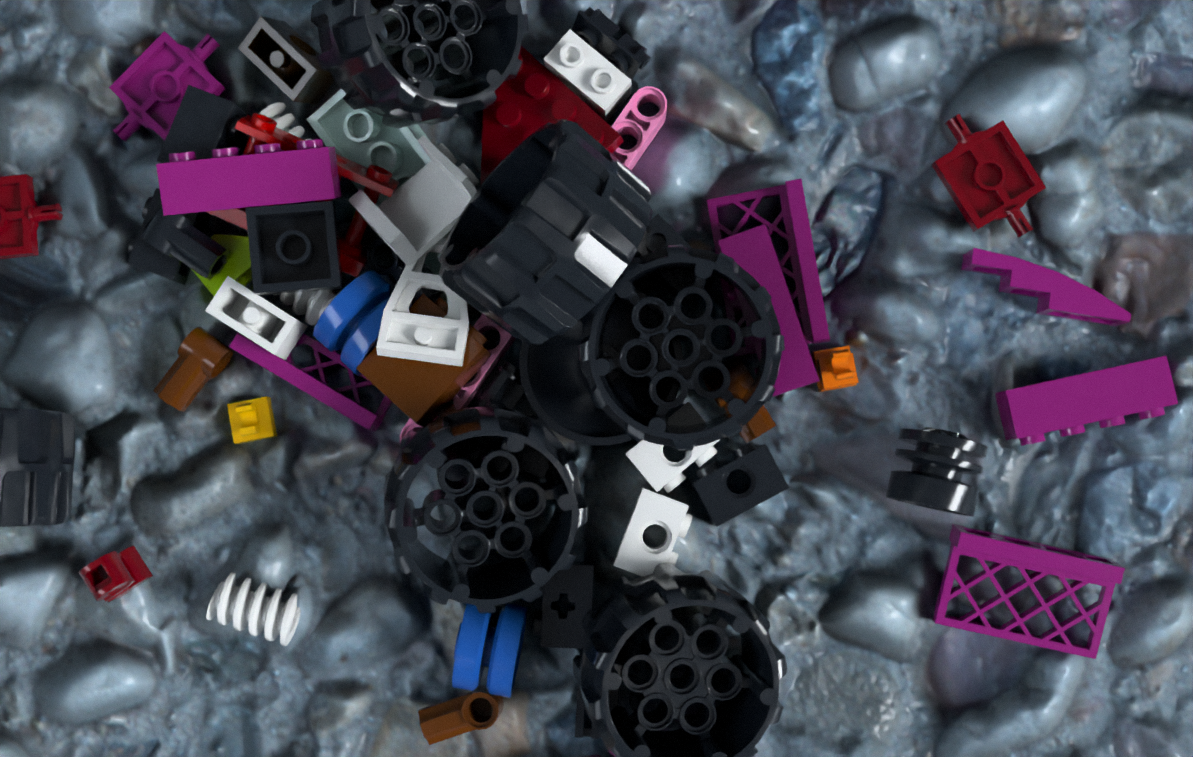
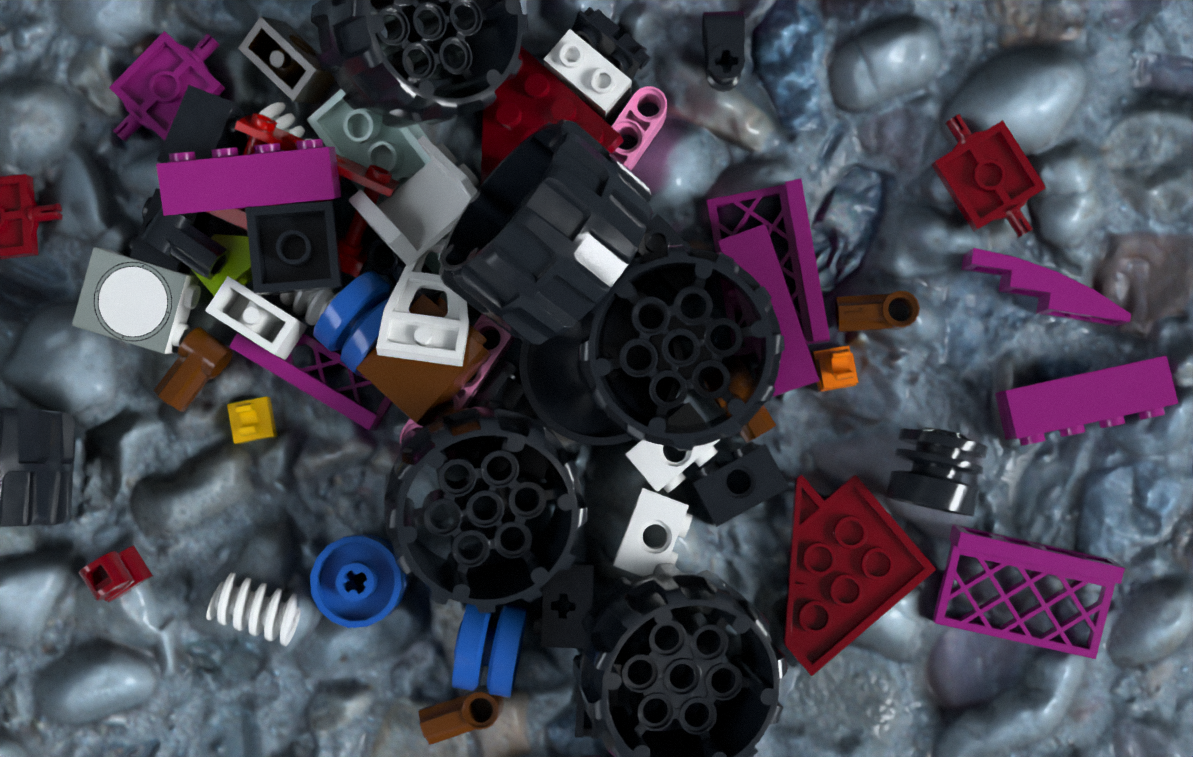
(136, 301): none -> panel
(336, 586): none -> blue wheel
(723, 43): none -> black piece
(843, 569): none -> dark red wing
(872, 312): none -> reddish brown piece

